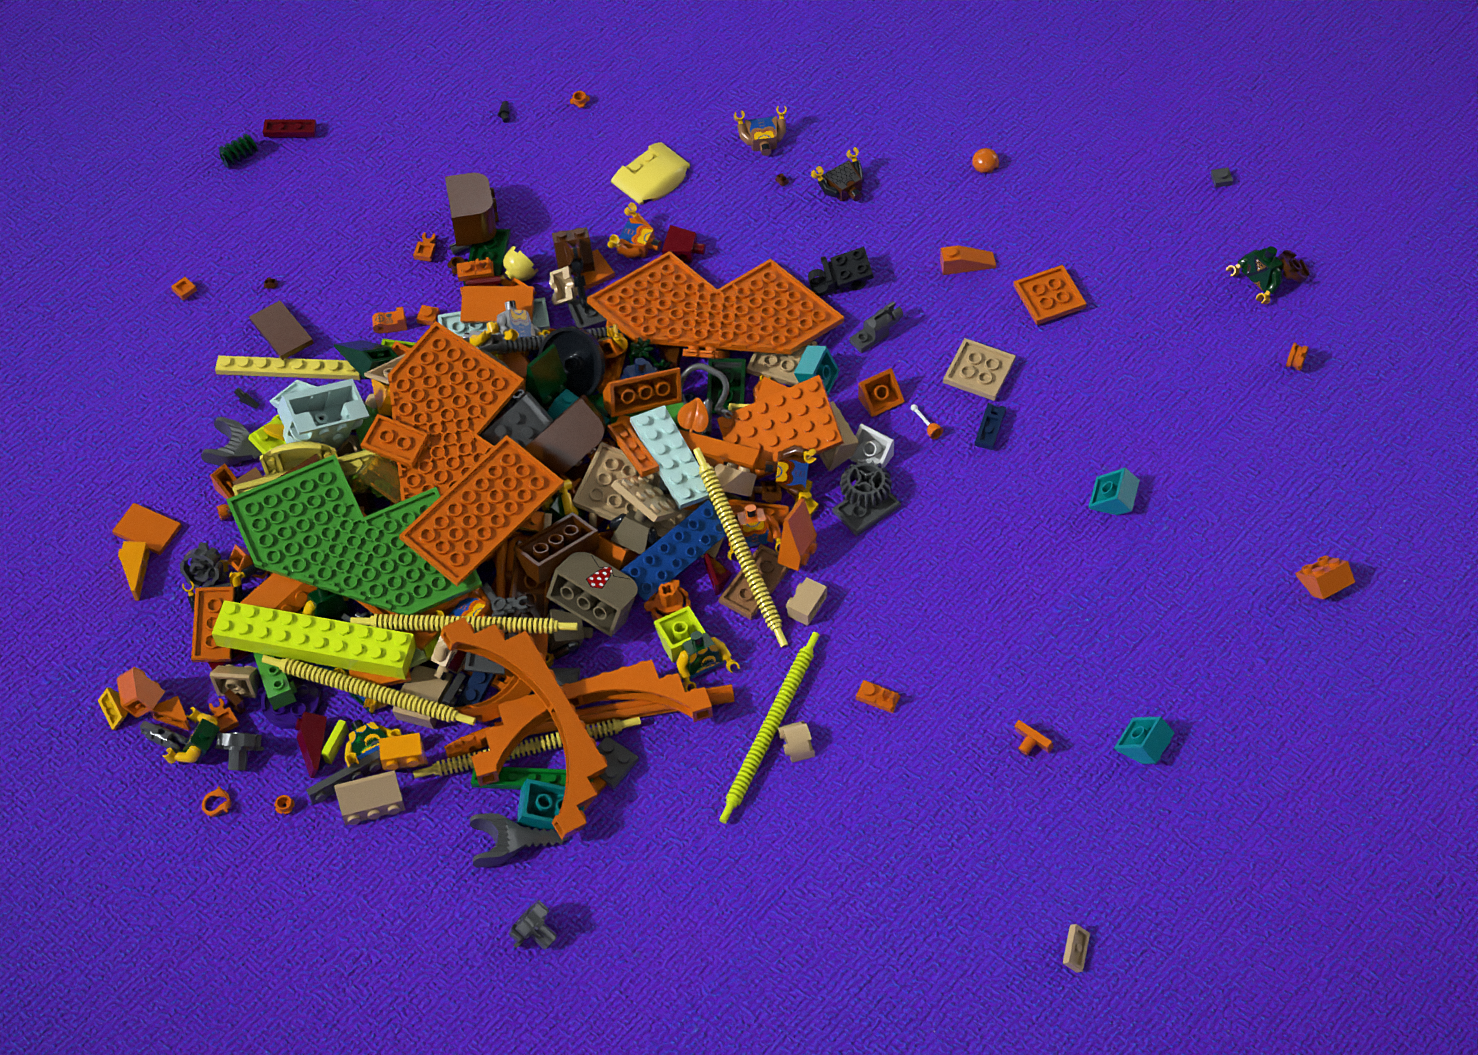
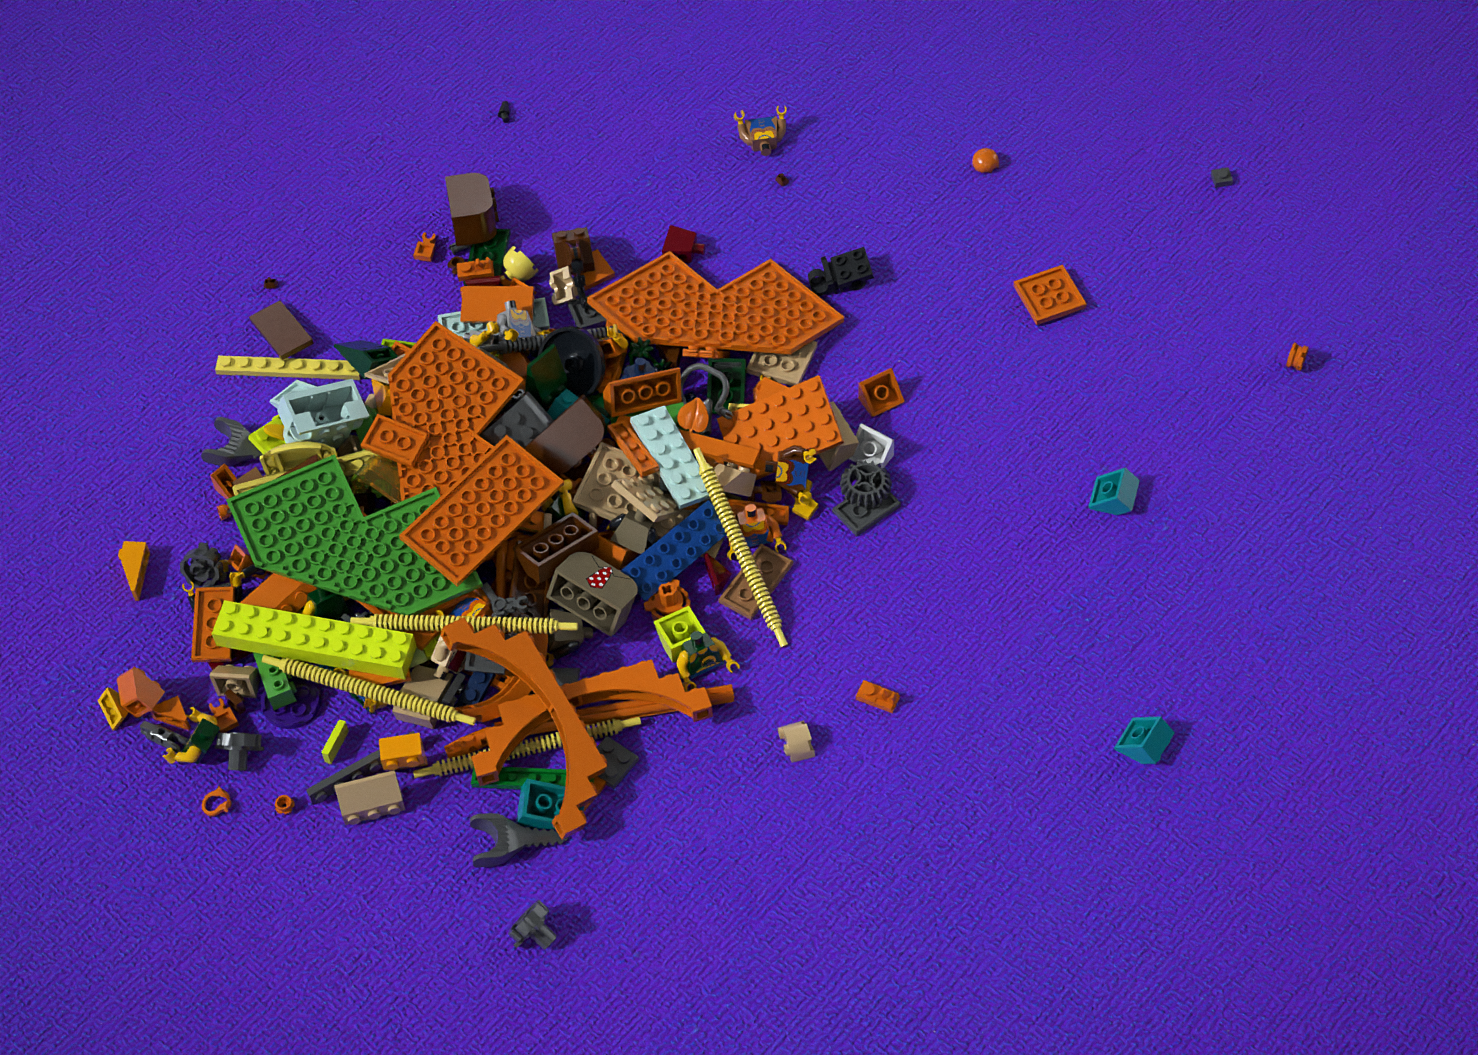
(147, 526): orange tile -> none
(184, 288): orange plate -> none
(237, 149): dark green piece -> none
(246, 398): pearl dark grey bar -> none
(289, 128): dark red plate -> none
(310, 739): dark red slope -> none
(365, 740): torso -> none
(389, 321): orange leg -> none
(427, 315): orange plate -> none
(579, 99): orange plate -> none
(636, 236): torso -> none
(651, 174): light yellow slope -> none
(769, 728): neon yellow hose -> none
(797, 537): orange slope -> none
(806, 601): tan brick -> none
(817, 361): teal slope -> none
(843, 180): torso -> none
(876, 327): dark grey plate -> none
(933, 430): orange hinge -> none
(965, 259): orange slope -> none
(979, 369): tan plate -> none
(990, 426): dark blue plate -> none
(1032, 738): orange tile -> none
(1076, 948): tan plate -> none
(1262, 269): dark green torso -> none
(1292, 267): reddish brown plate -> none
(1326, 576): orange slope -> none

